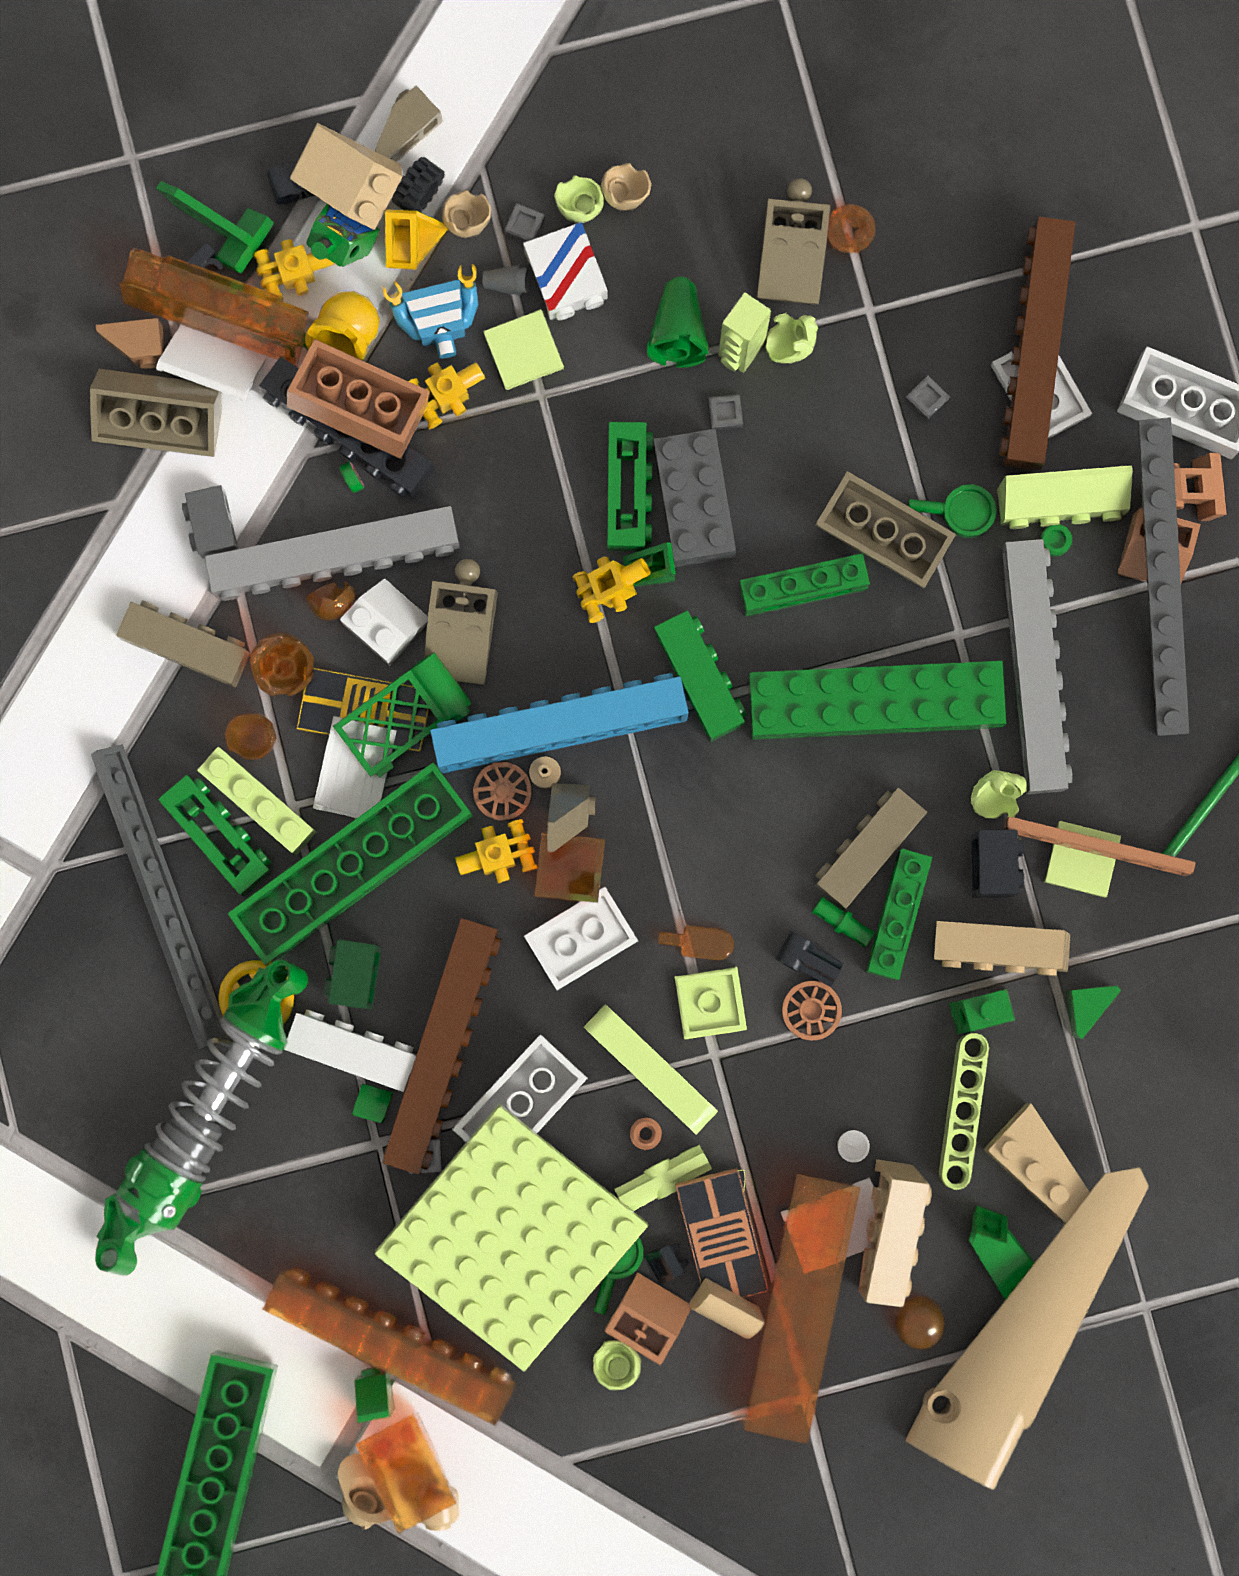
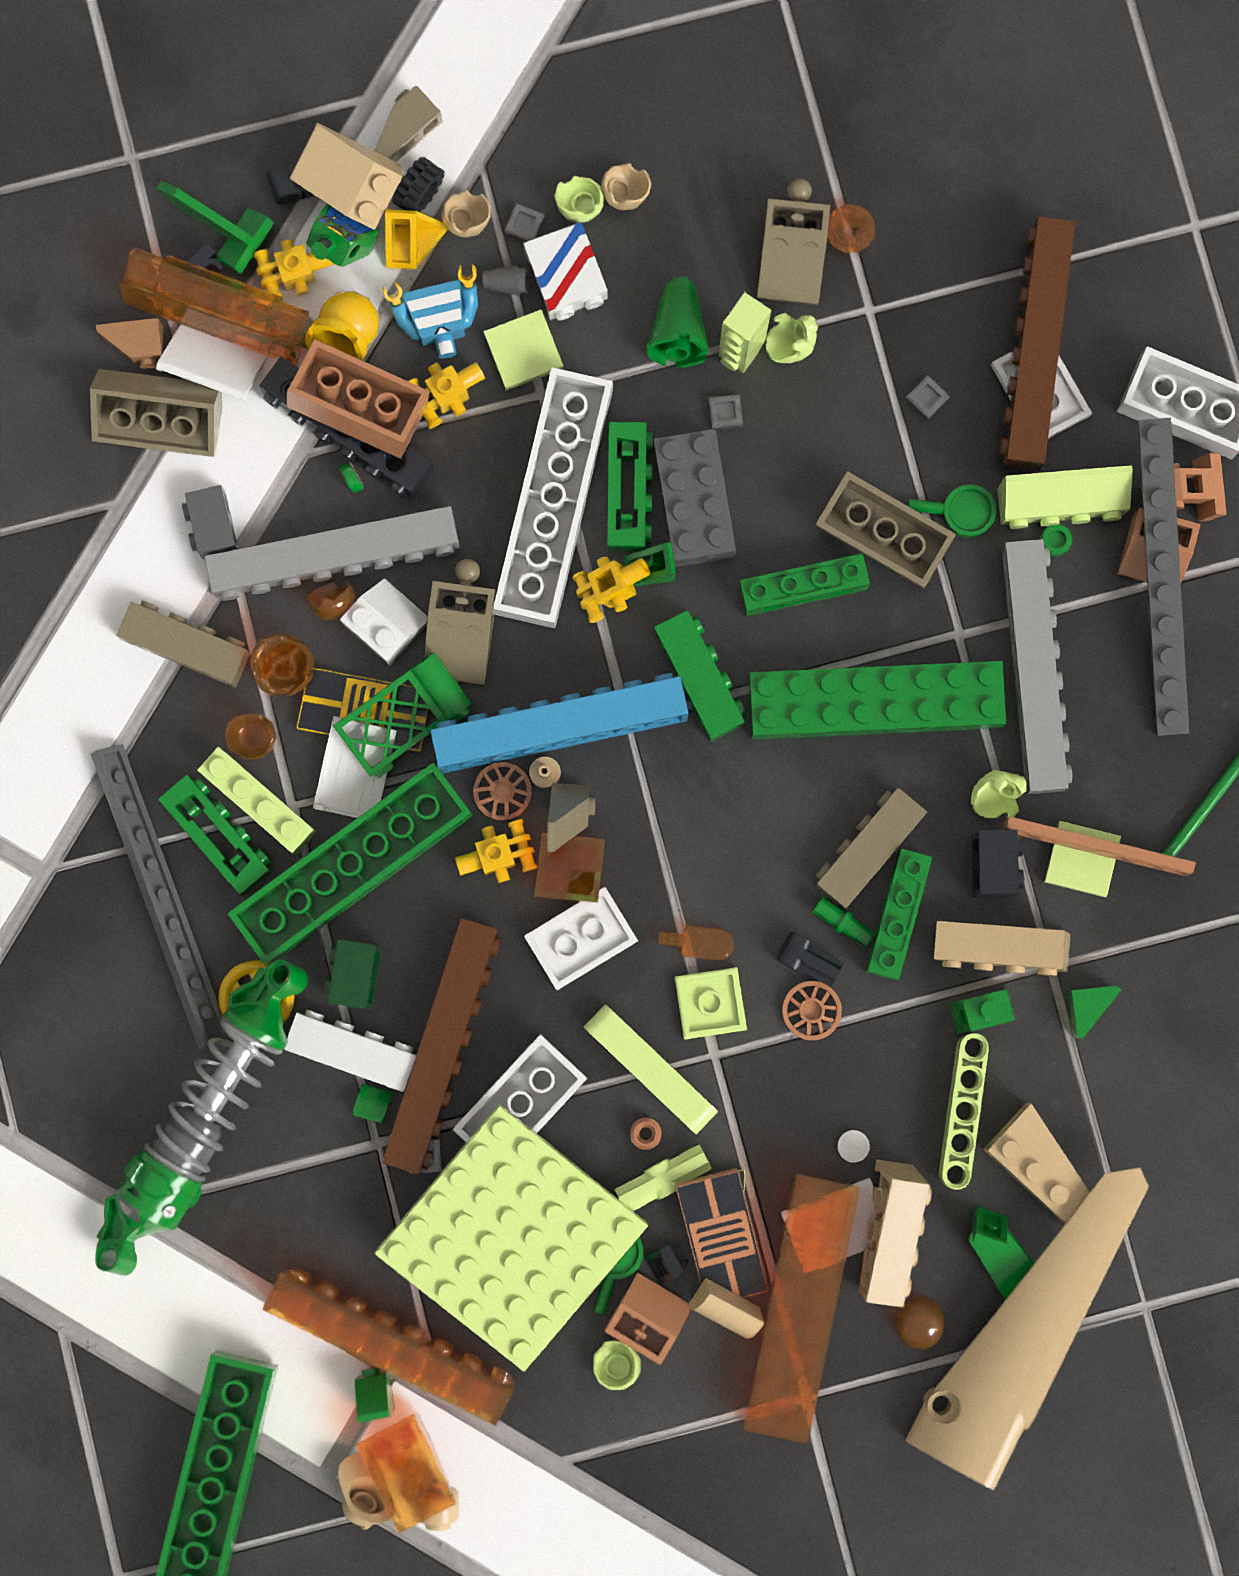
(553, 498): none -> white brick

